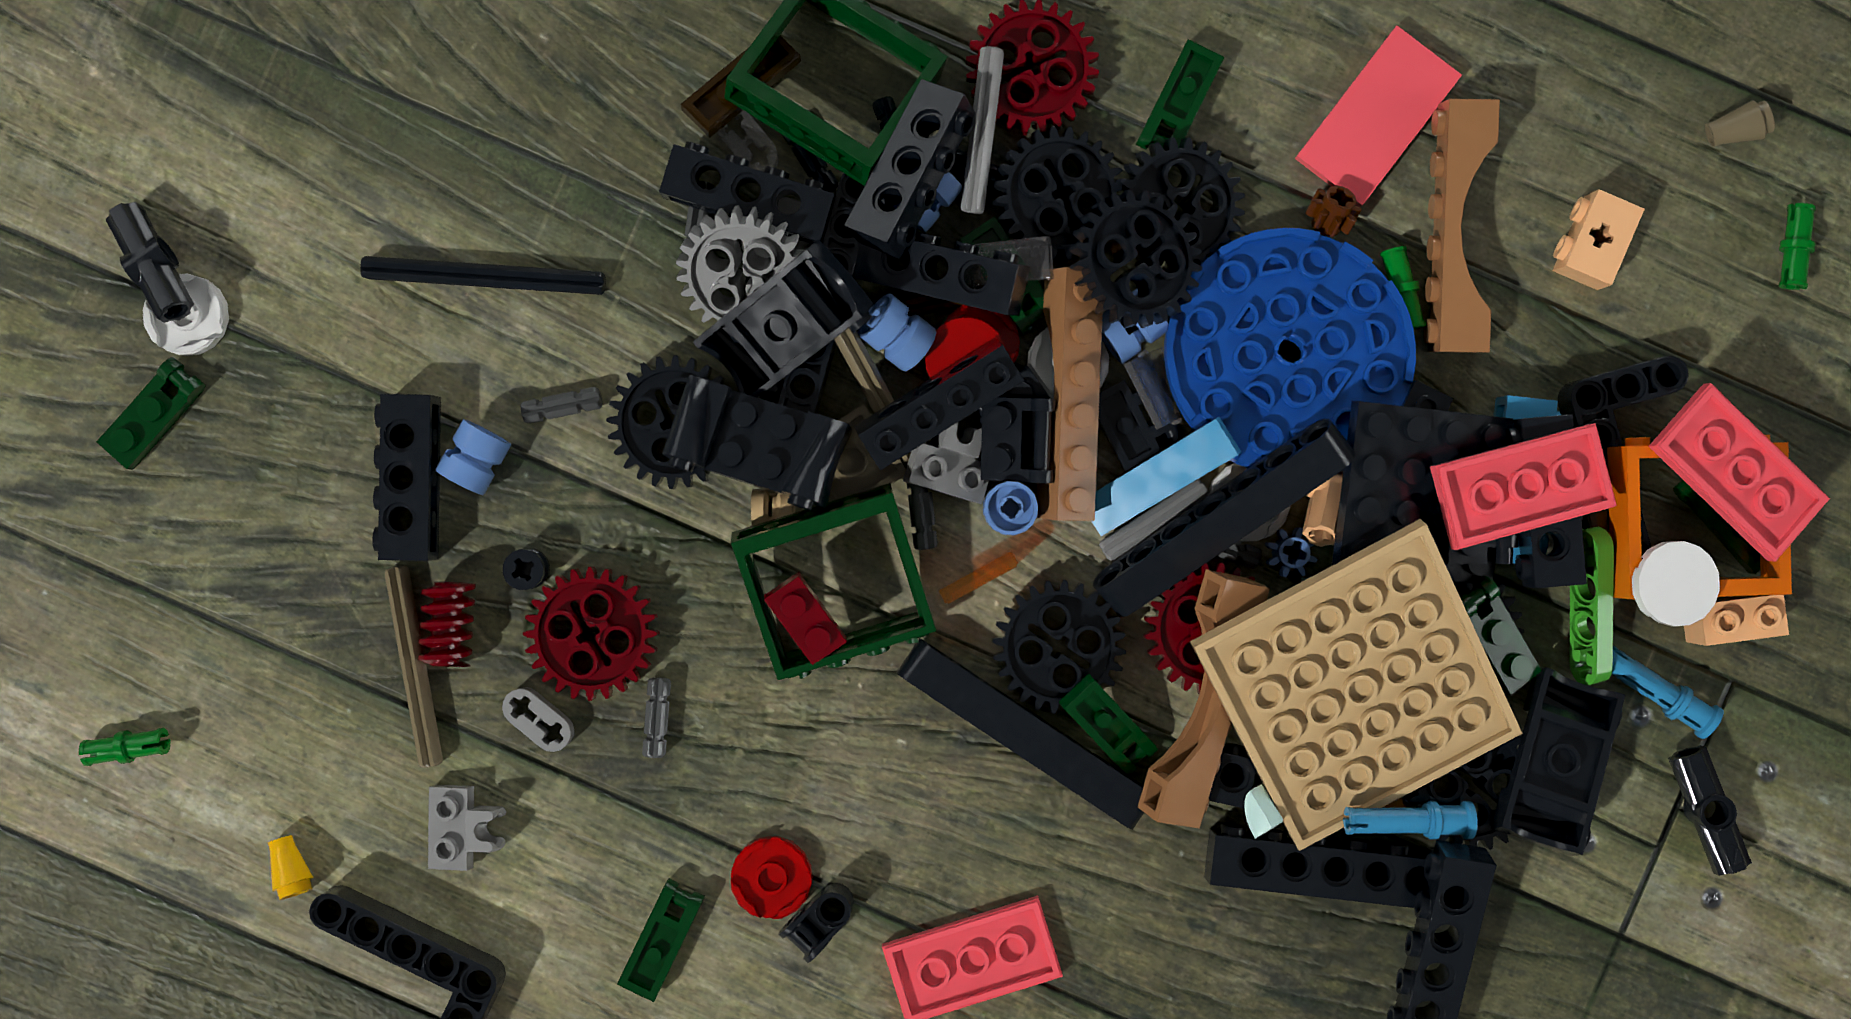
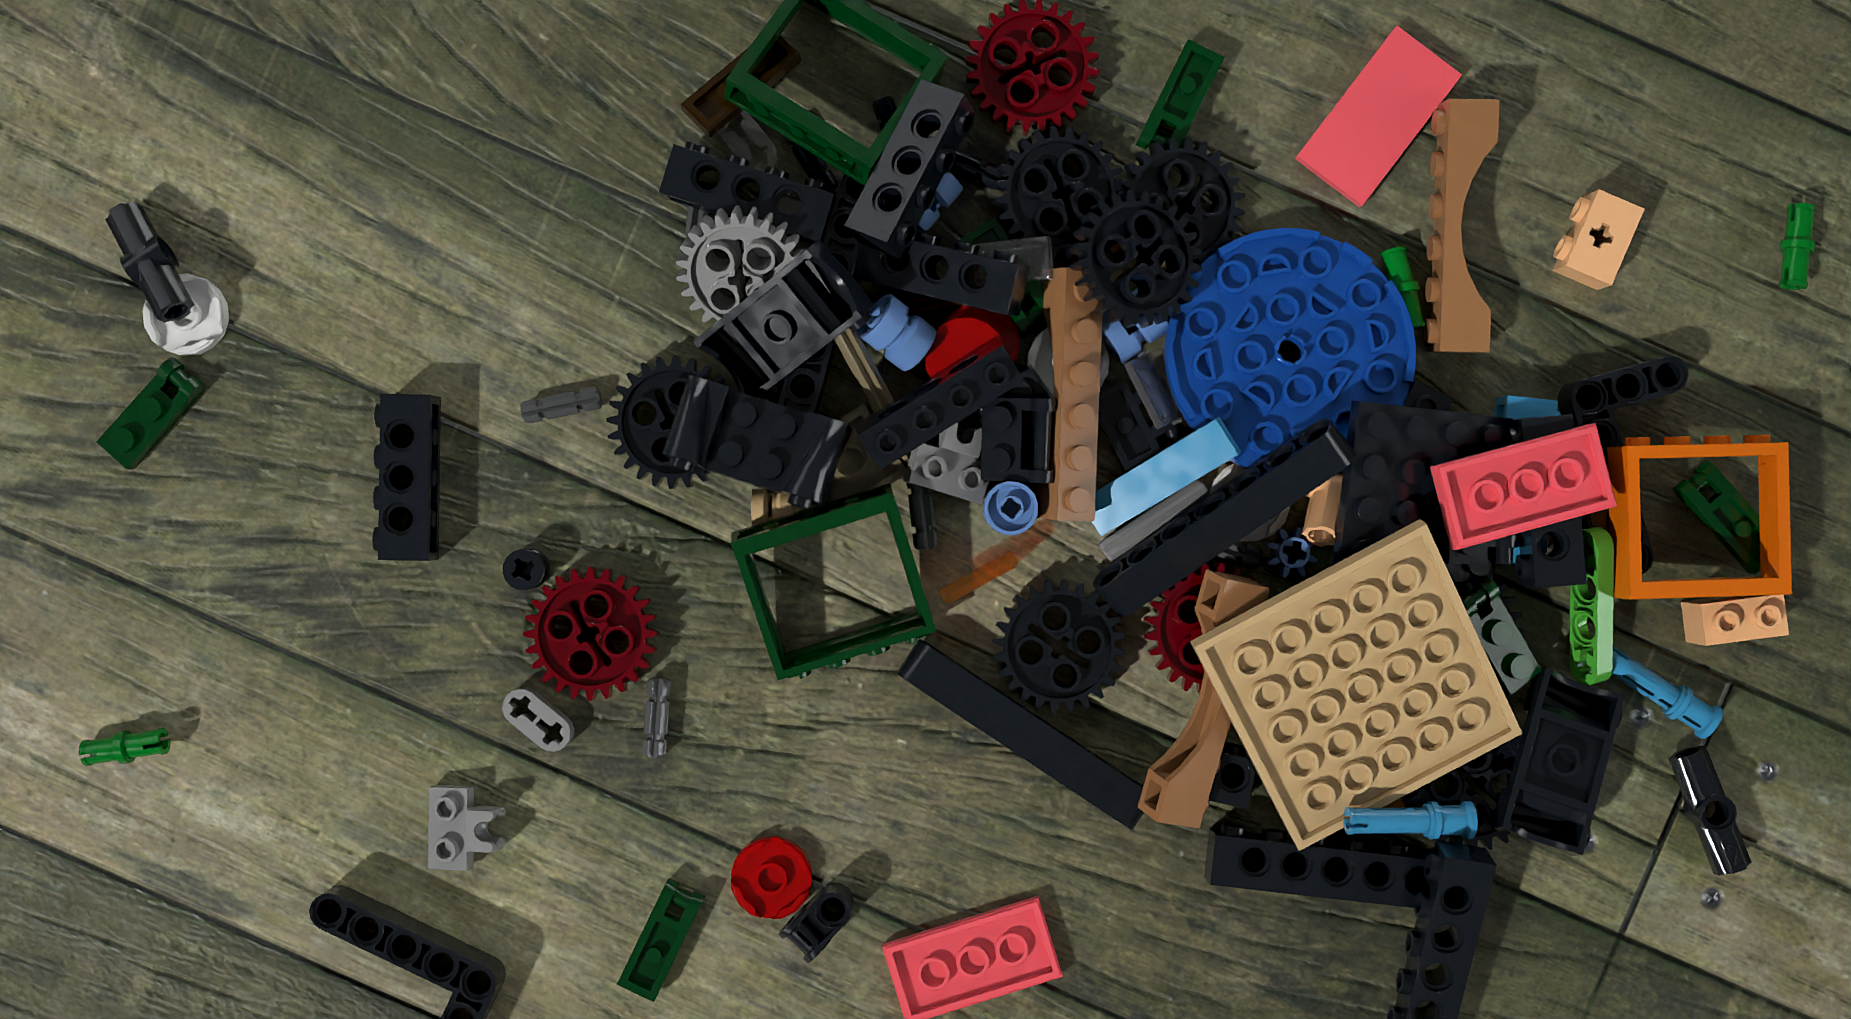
(288, 869): yellow cone -> none
(413, 670): dark tan axle -> none
(446, 624): dark red piece -> none
(473, 457): medium blue wheel -> none
(483, 275): black axle -> none
(805, 618): dark red plate -> none
(983, 130): light grey axle -> none
(1107, 724): dark green plate -> none
(1261, 811): light aqua tile -> none
(1333, 211): reddish brown gear -> none
(1676, 583): white tile -> none
(1739, 472): coral tile -> none
(1743, 124): dark tan cone -> none

